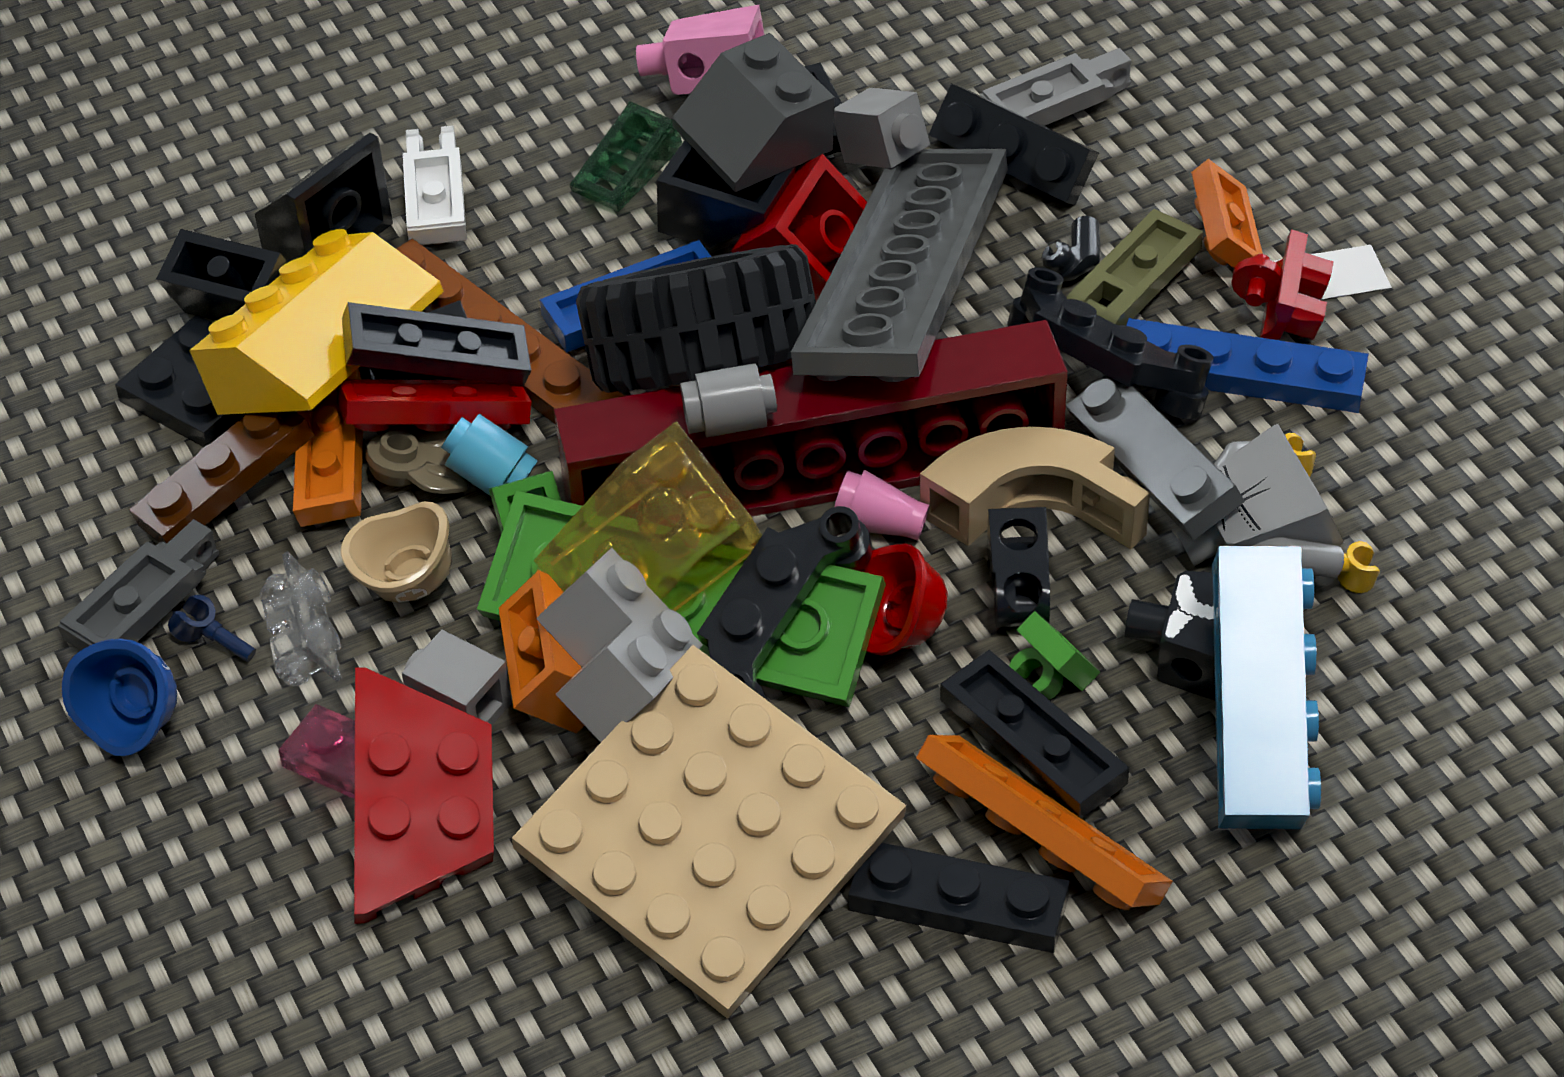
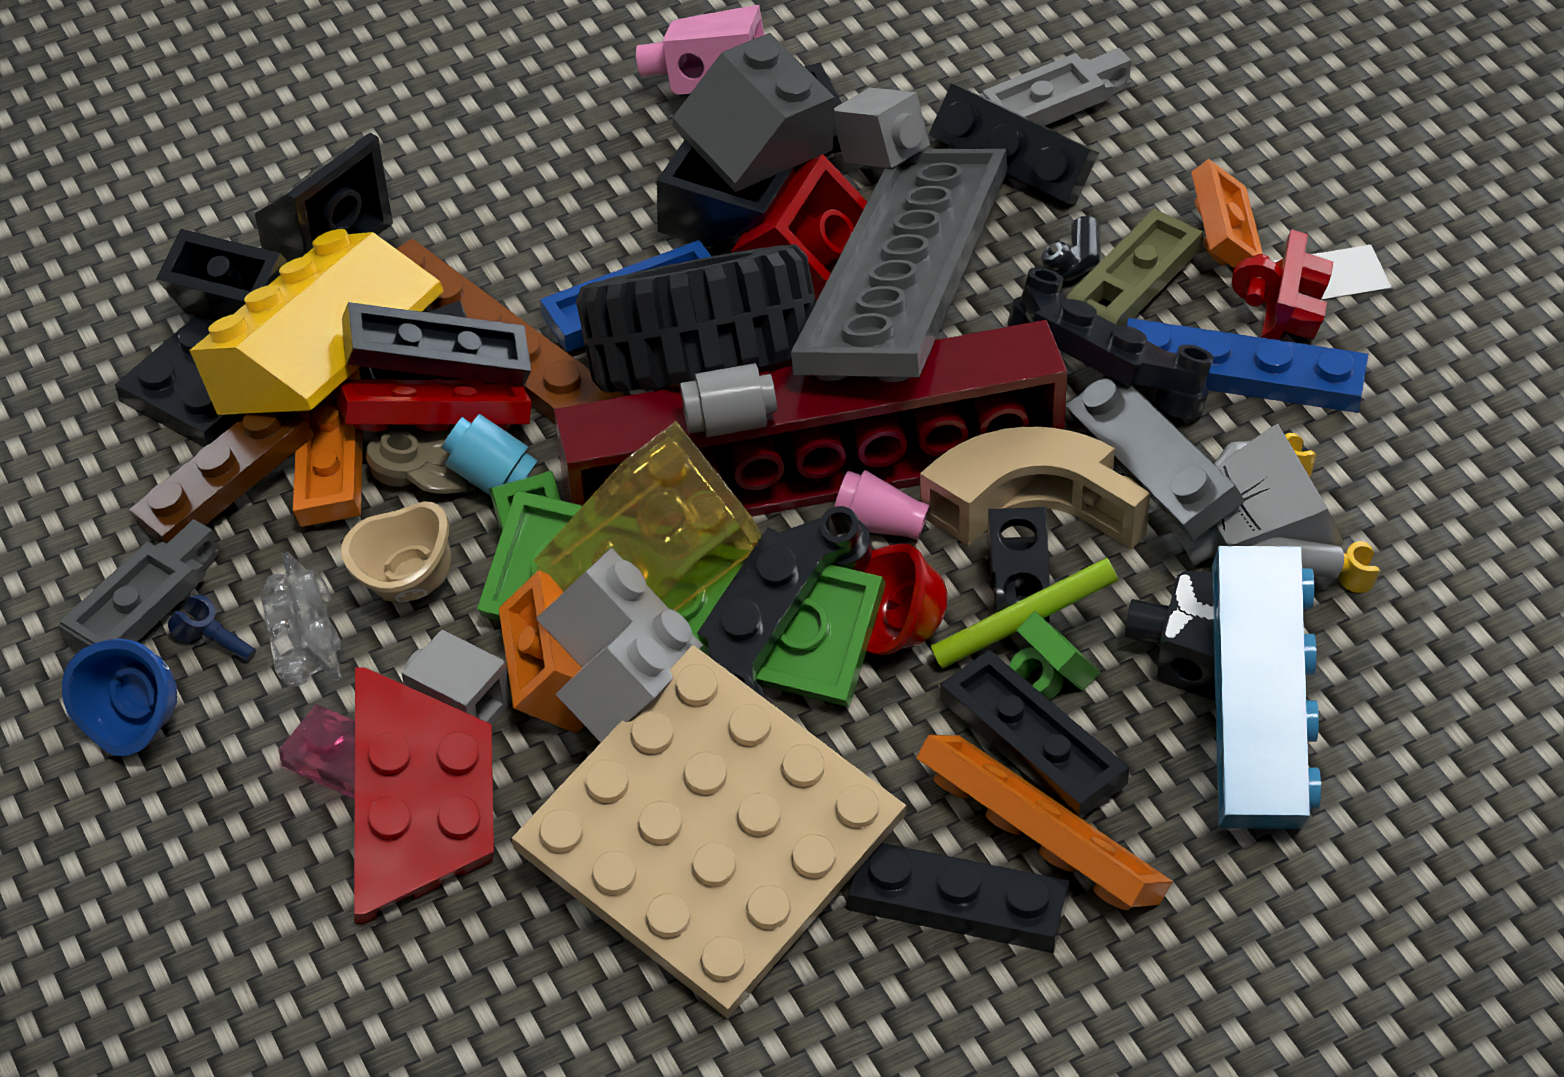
(434, 190): white hinge -> none
(632, 124): clear green slope -> none
(1011, 618): none -> lime bar

